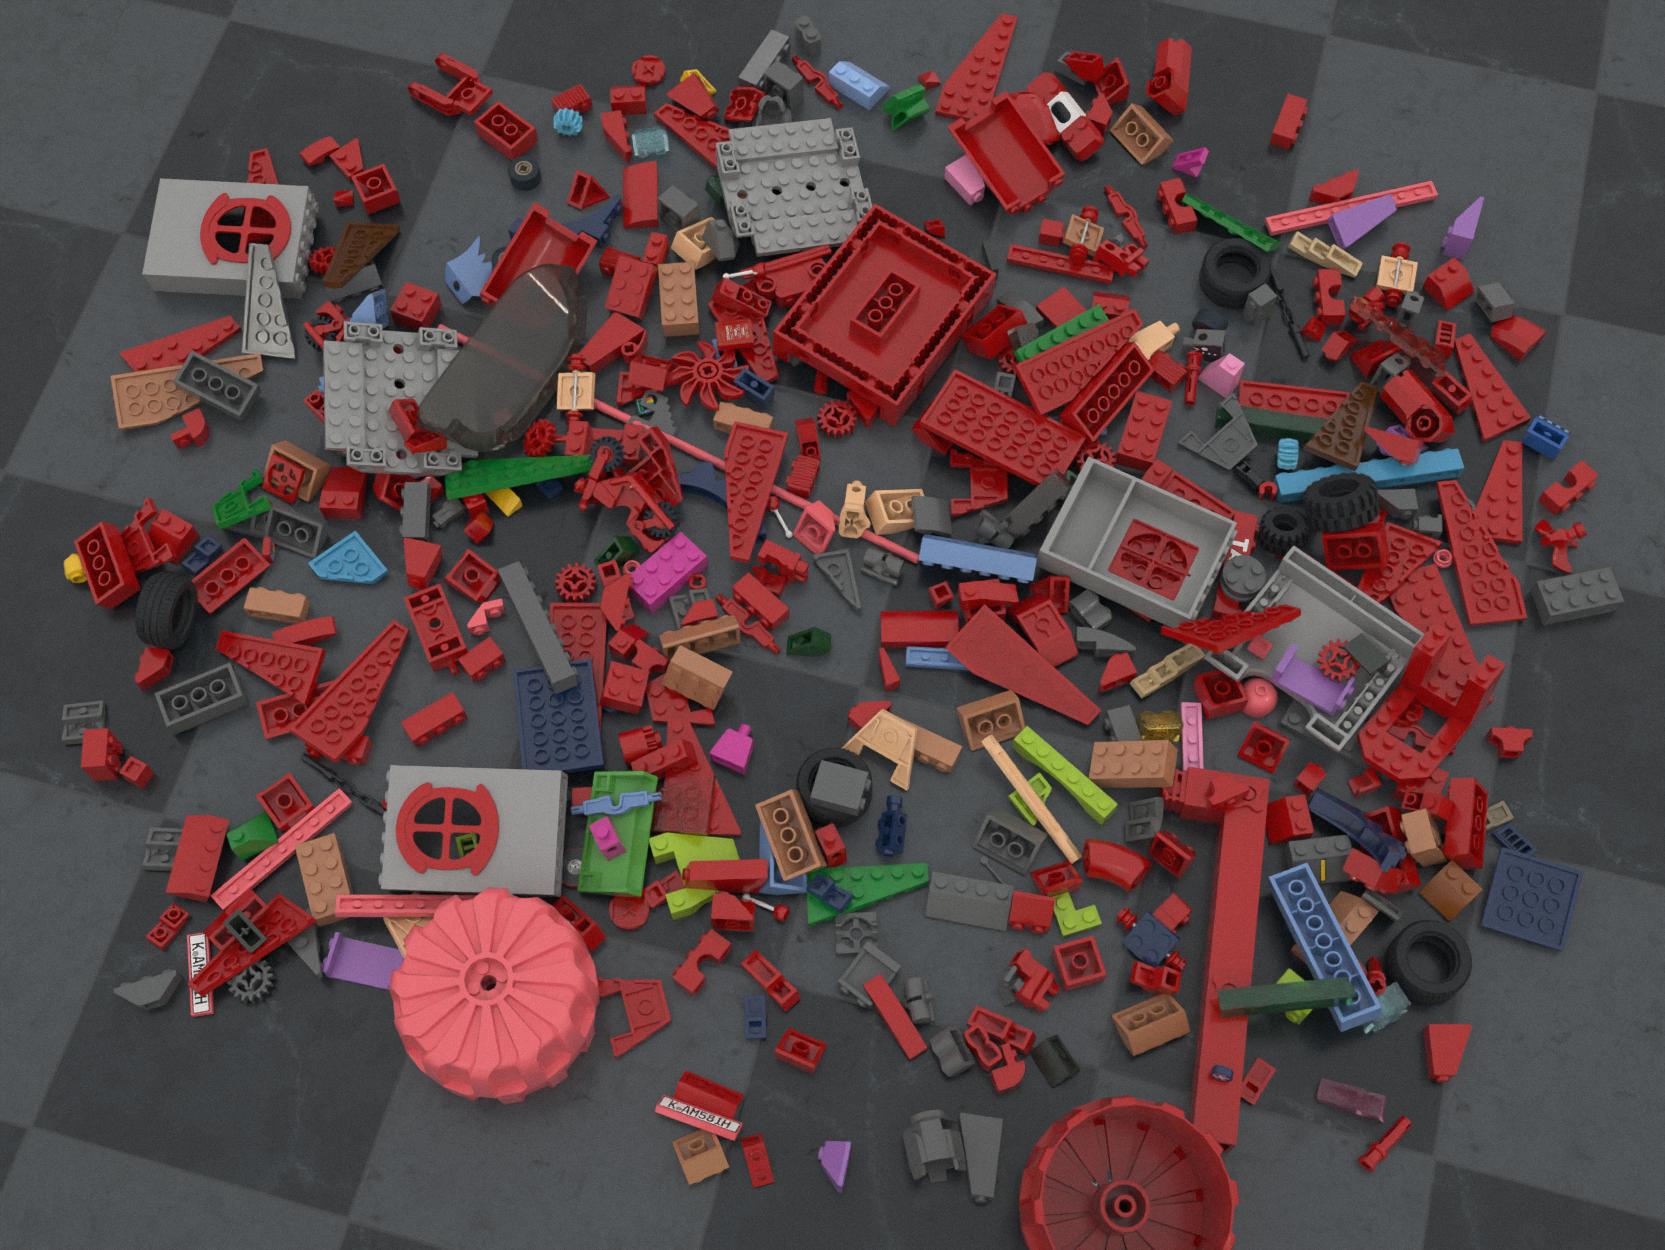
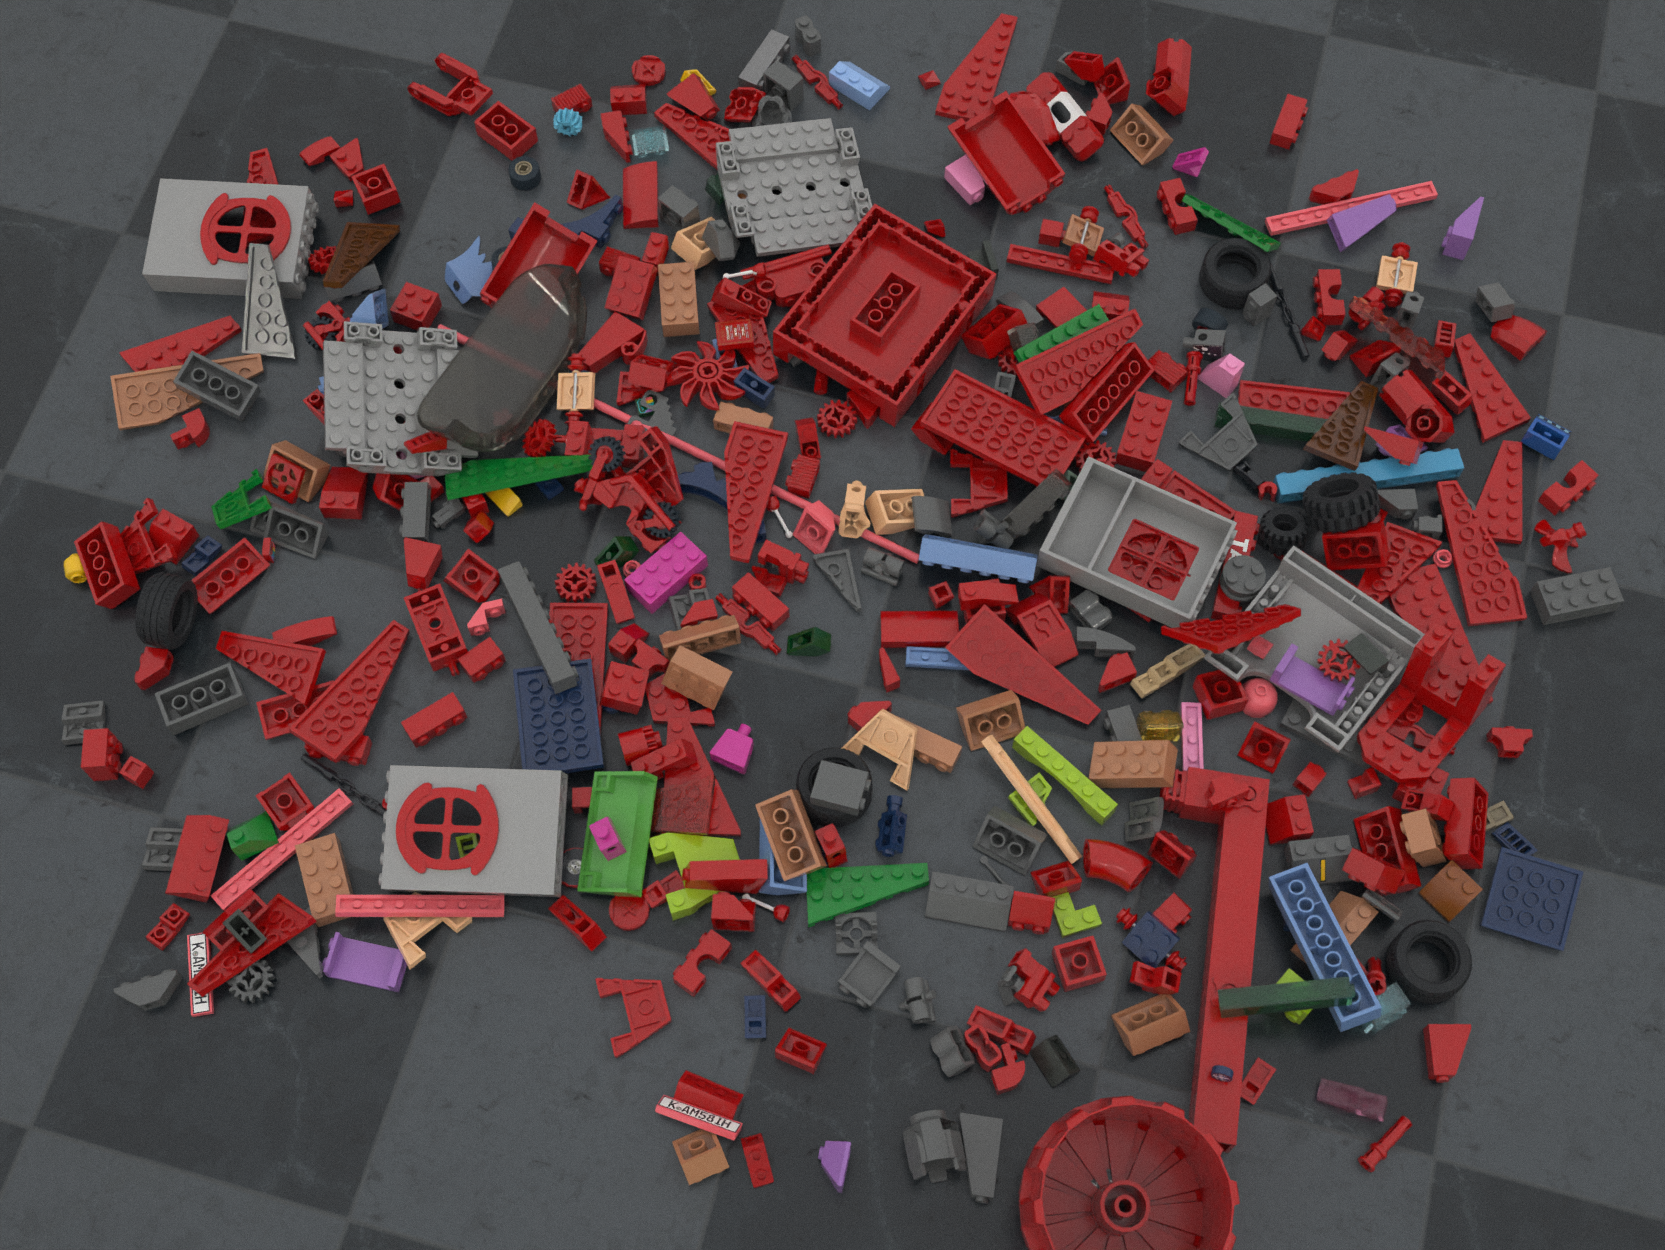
(276, 605): nougat brick -> none
(349, 562): dark azure plate -> none
(405, 417): red slope -> none
(495, 996): coral wheel -> none
(615, 600): red slope -> none
(626, 802): medium blue piece -> none
(828, 893): dark blue slope -> none
(895, 1017): red slope -> none
(906, 106): green piece -> none
(1155, 338): light nougat piece -> none
(1287, 454): medium azure gear -> none
(1326, 256): tan slope -> none
(1369, 834): dark blue arch -> none
(1449, 284): red slope -> none

